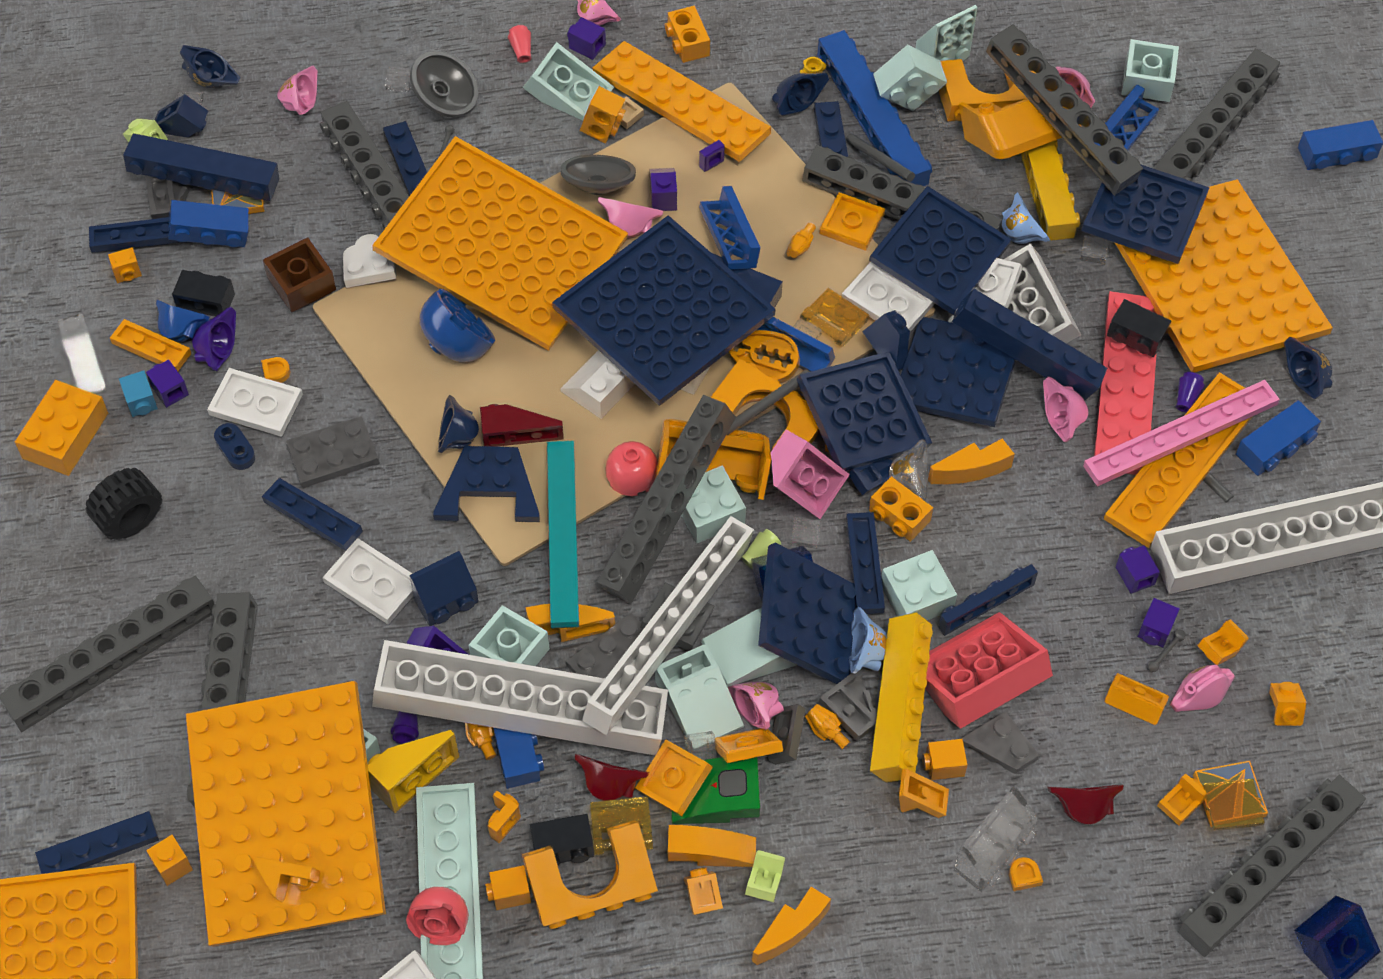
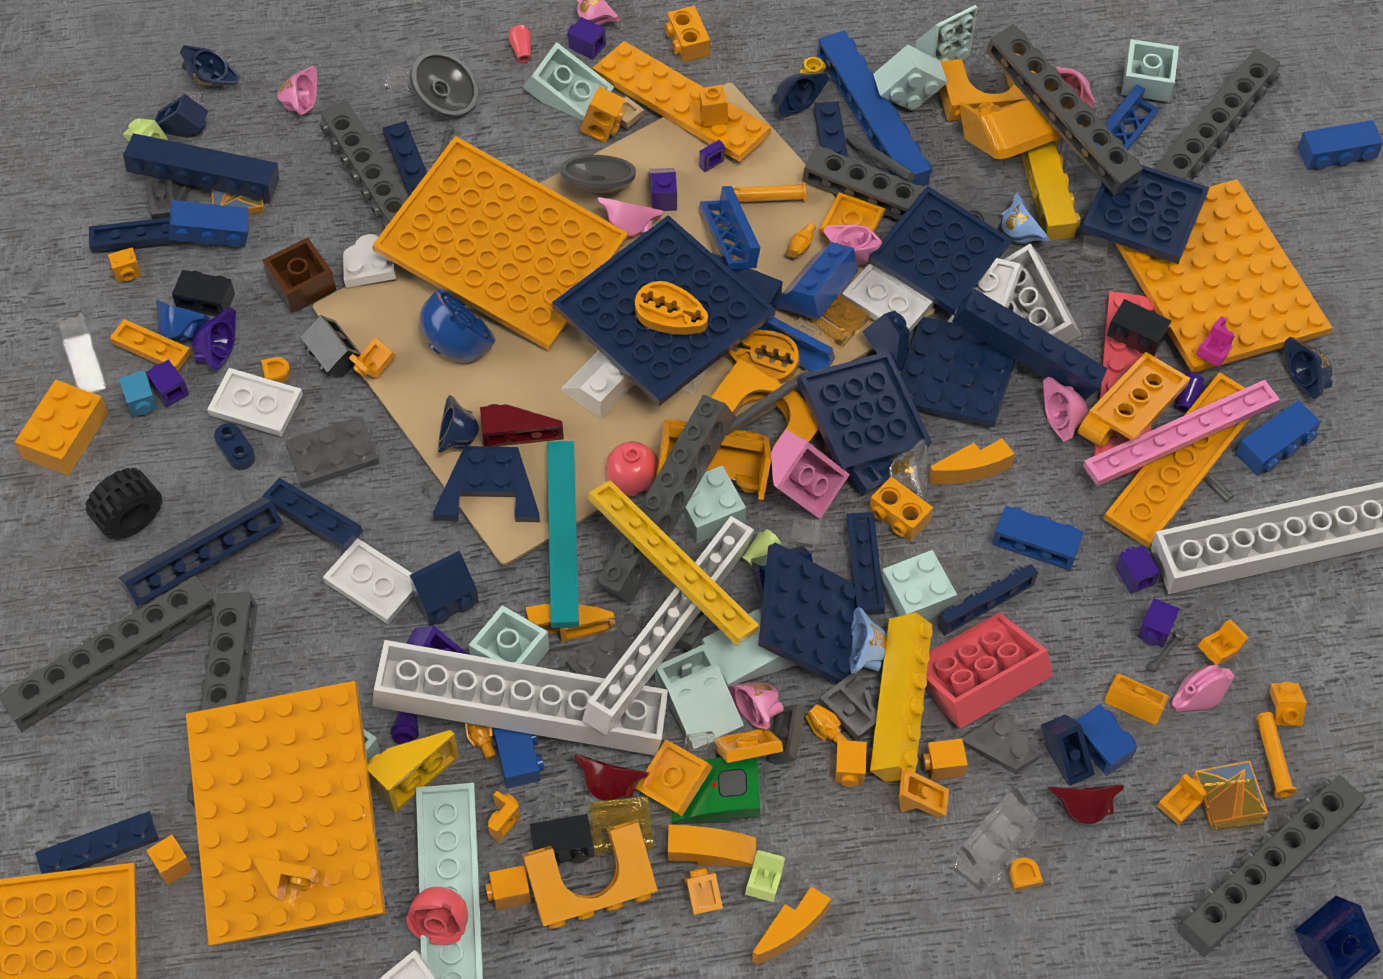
(200, 550): none -> dark blue brick
(330, 346): none -> brick
(373, 359): none -> light orange bracket
(673, 297): none -> light orange piece
(673, 562): none -> yellow plate
(713, 105): none -> light orange brick
(771, 193): none -> light orange pin
(820, 281): none -> blue slope
(850, 763): none -> light orange brick
(856, 236): none -> bright pink hat
(1038, 537): none -> blue brick
(1068, 748): none -> dark blue slope
(1105, 414): none -> light orange hinge
(1106, 740): none -> blue brick
(1217, 344): none -> dark pink slope
(1275, 756): none -> light orange pin

